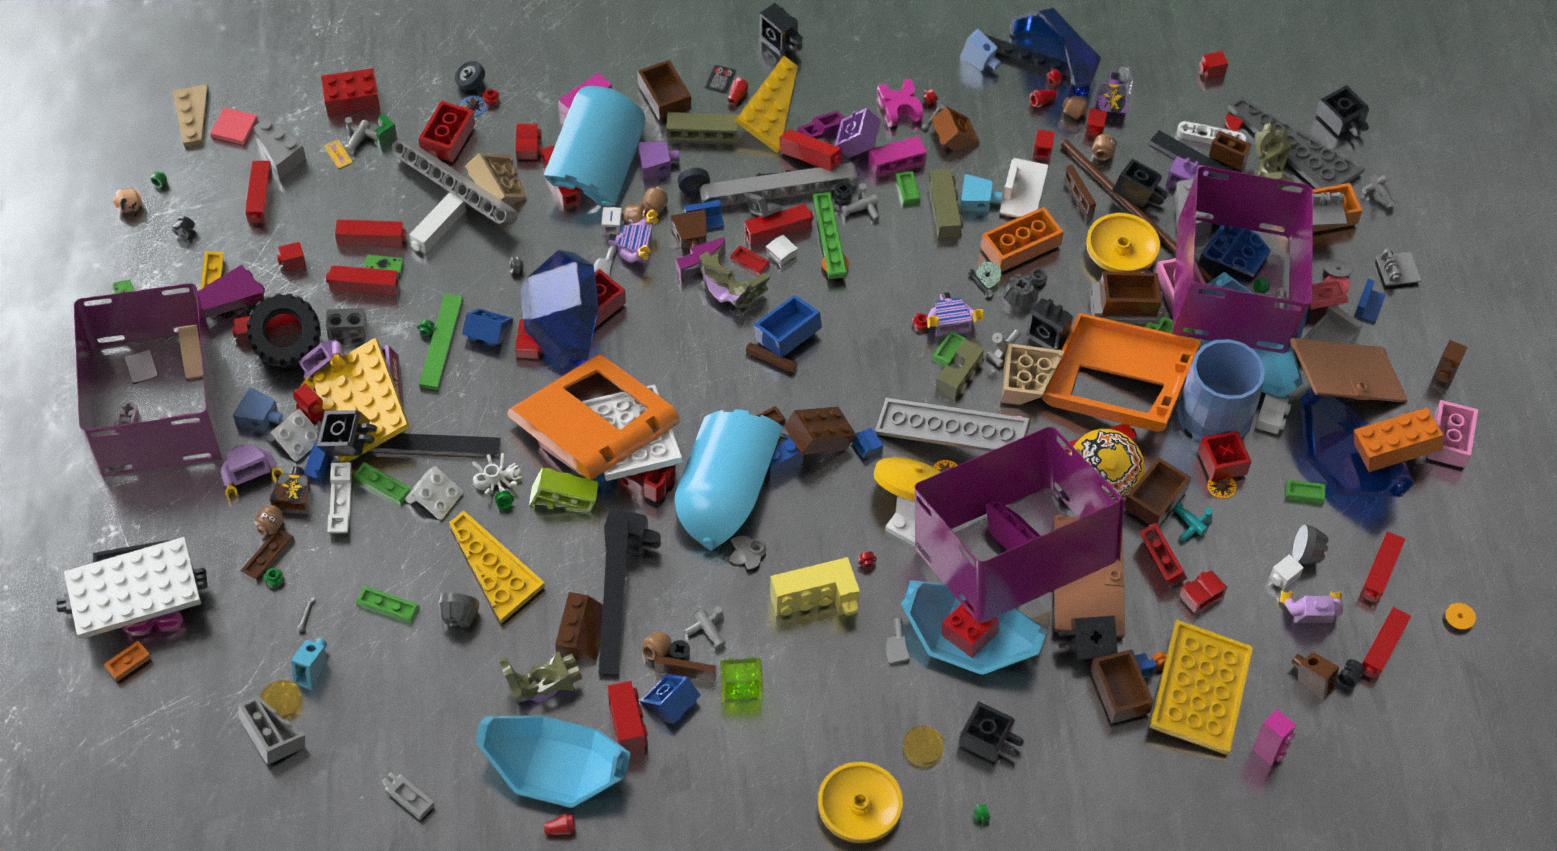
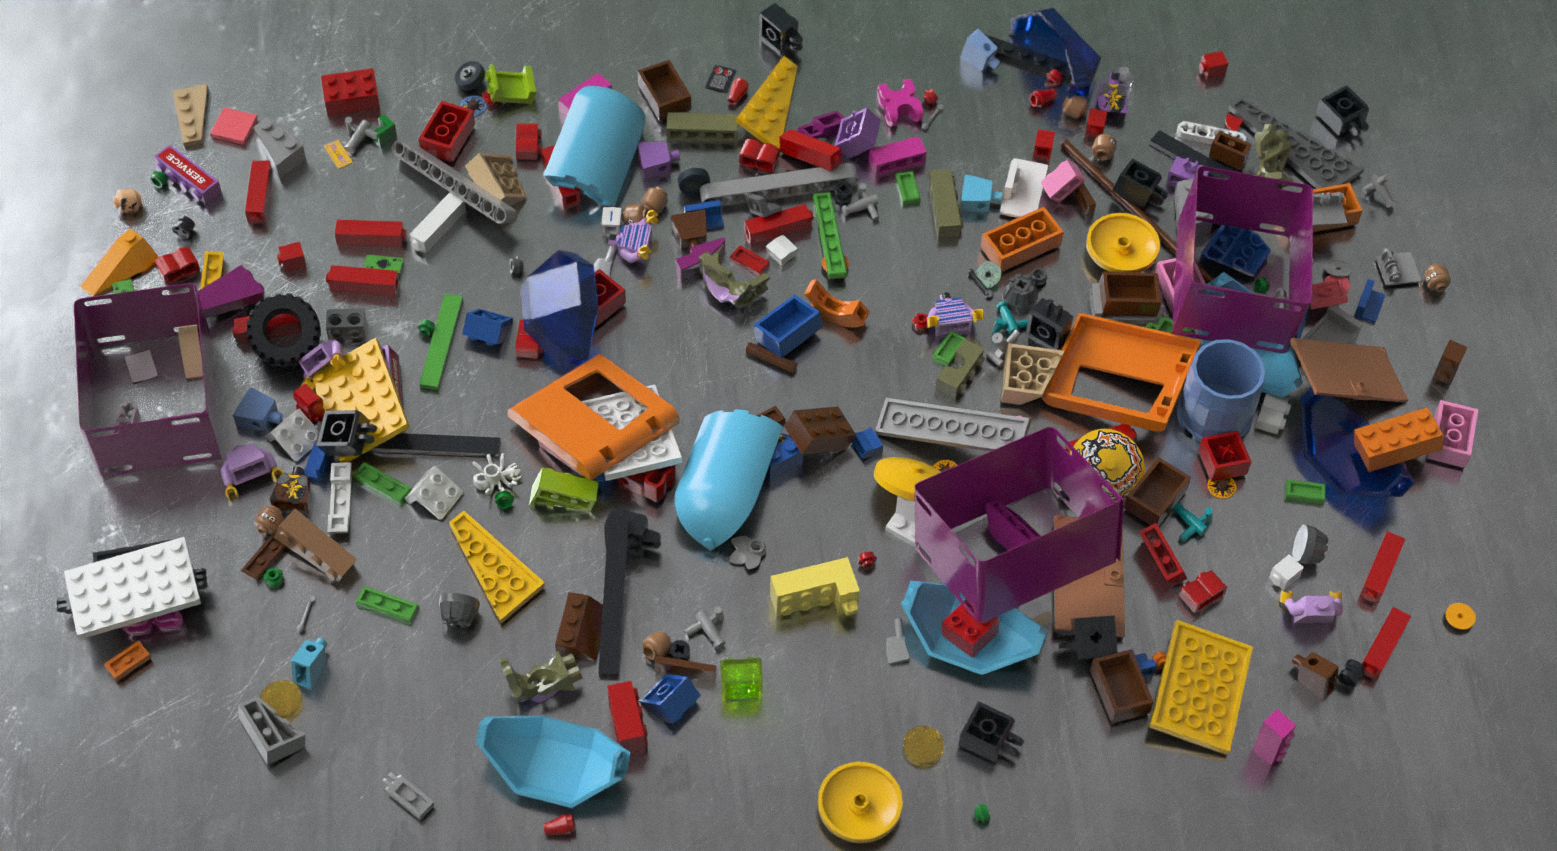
(123, 260): none -> light orange wedge
(177, 265): none -> red brick
(187, 174): none -> brick
(314, 545): none -> medium nougat wedge
(511, 86): none -> lime panel
(759, 155): none -> red brick
(834, 310): none -> orange arch
(954, 129): dark orange slope -> none
(1007, 321): none -> teal piece
(1063, 181): none -> bright pink brick
(1437, 277): none -> medium nougat head

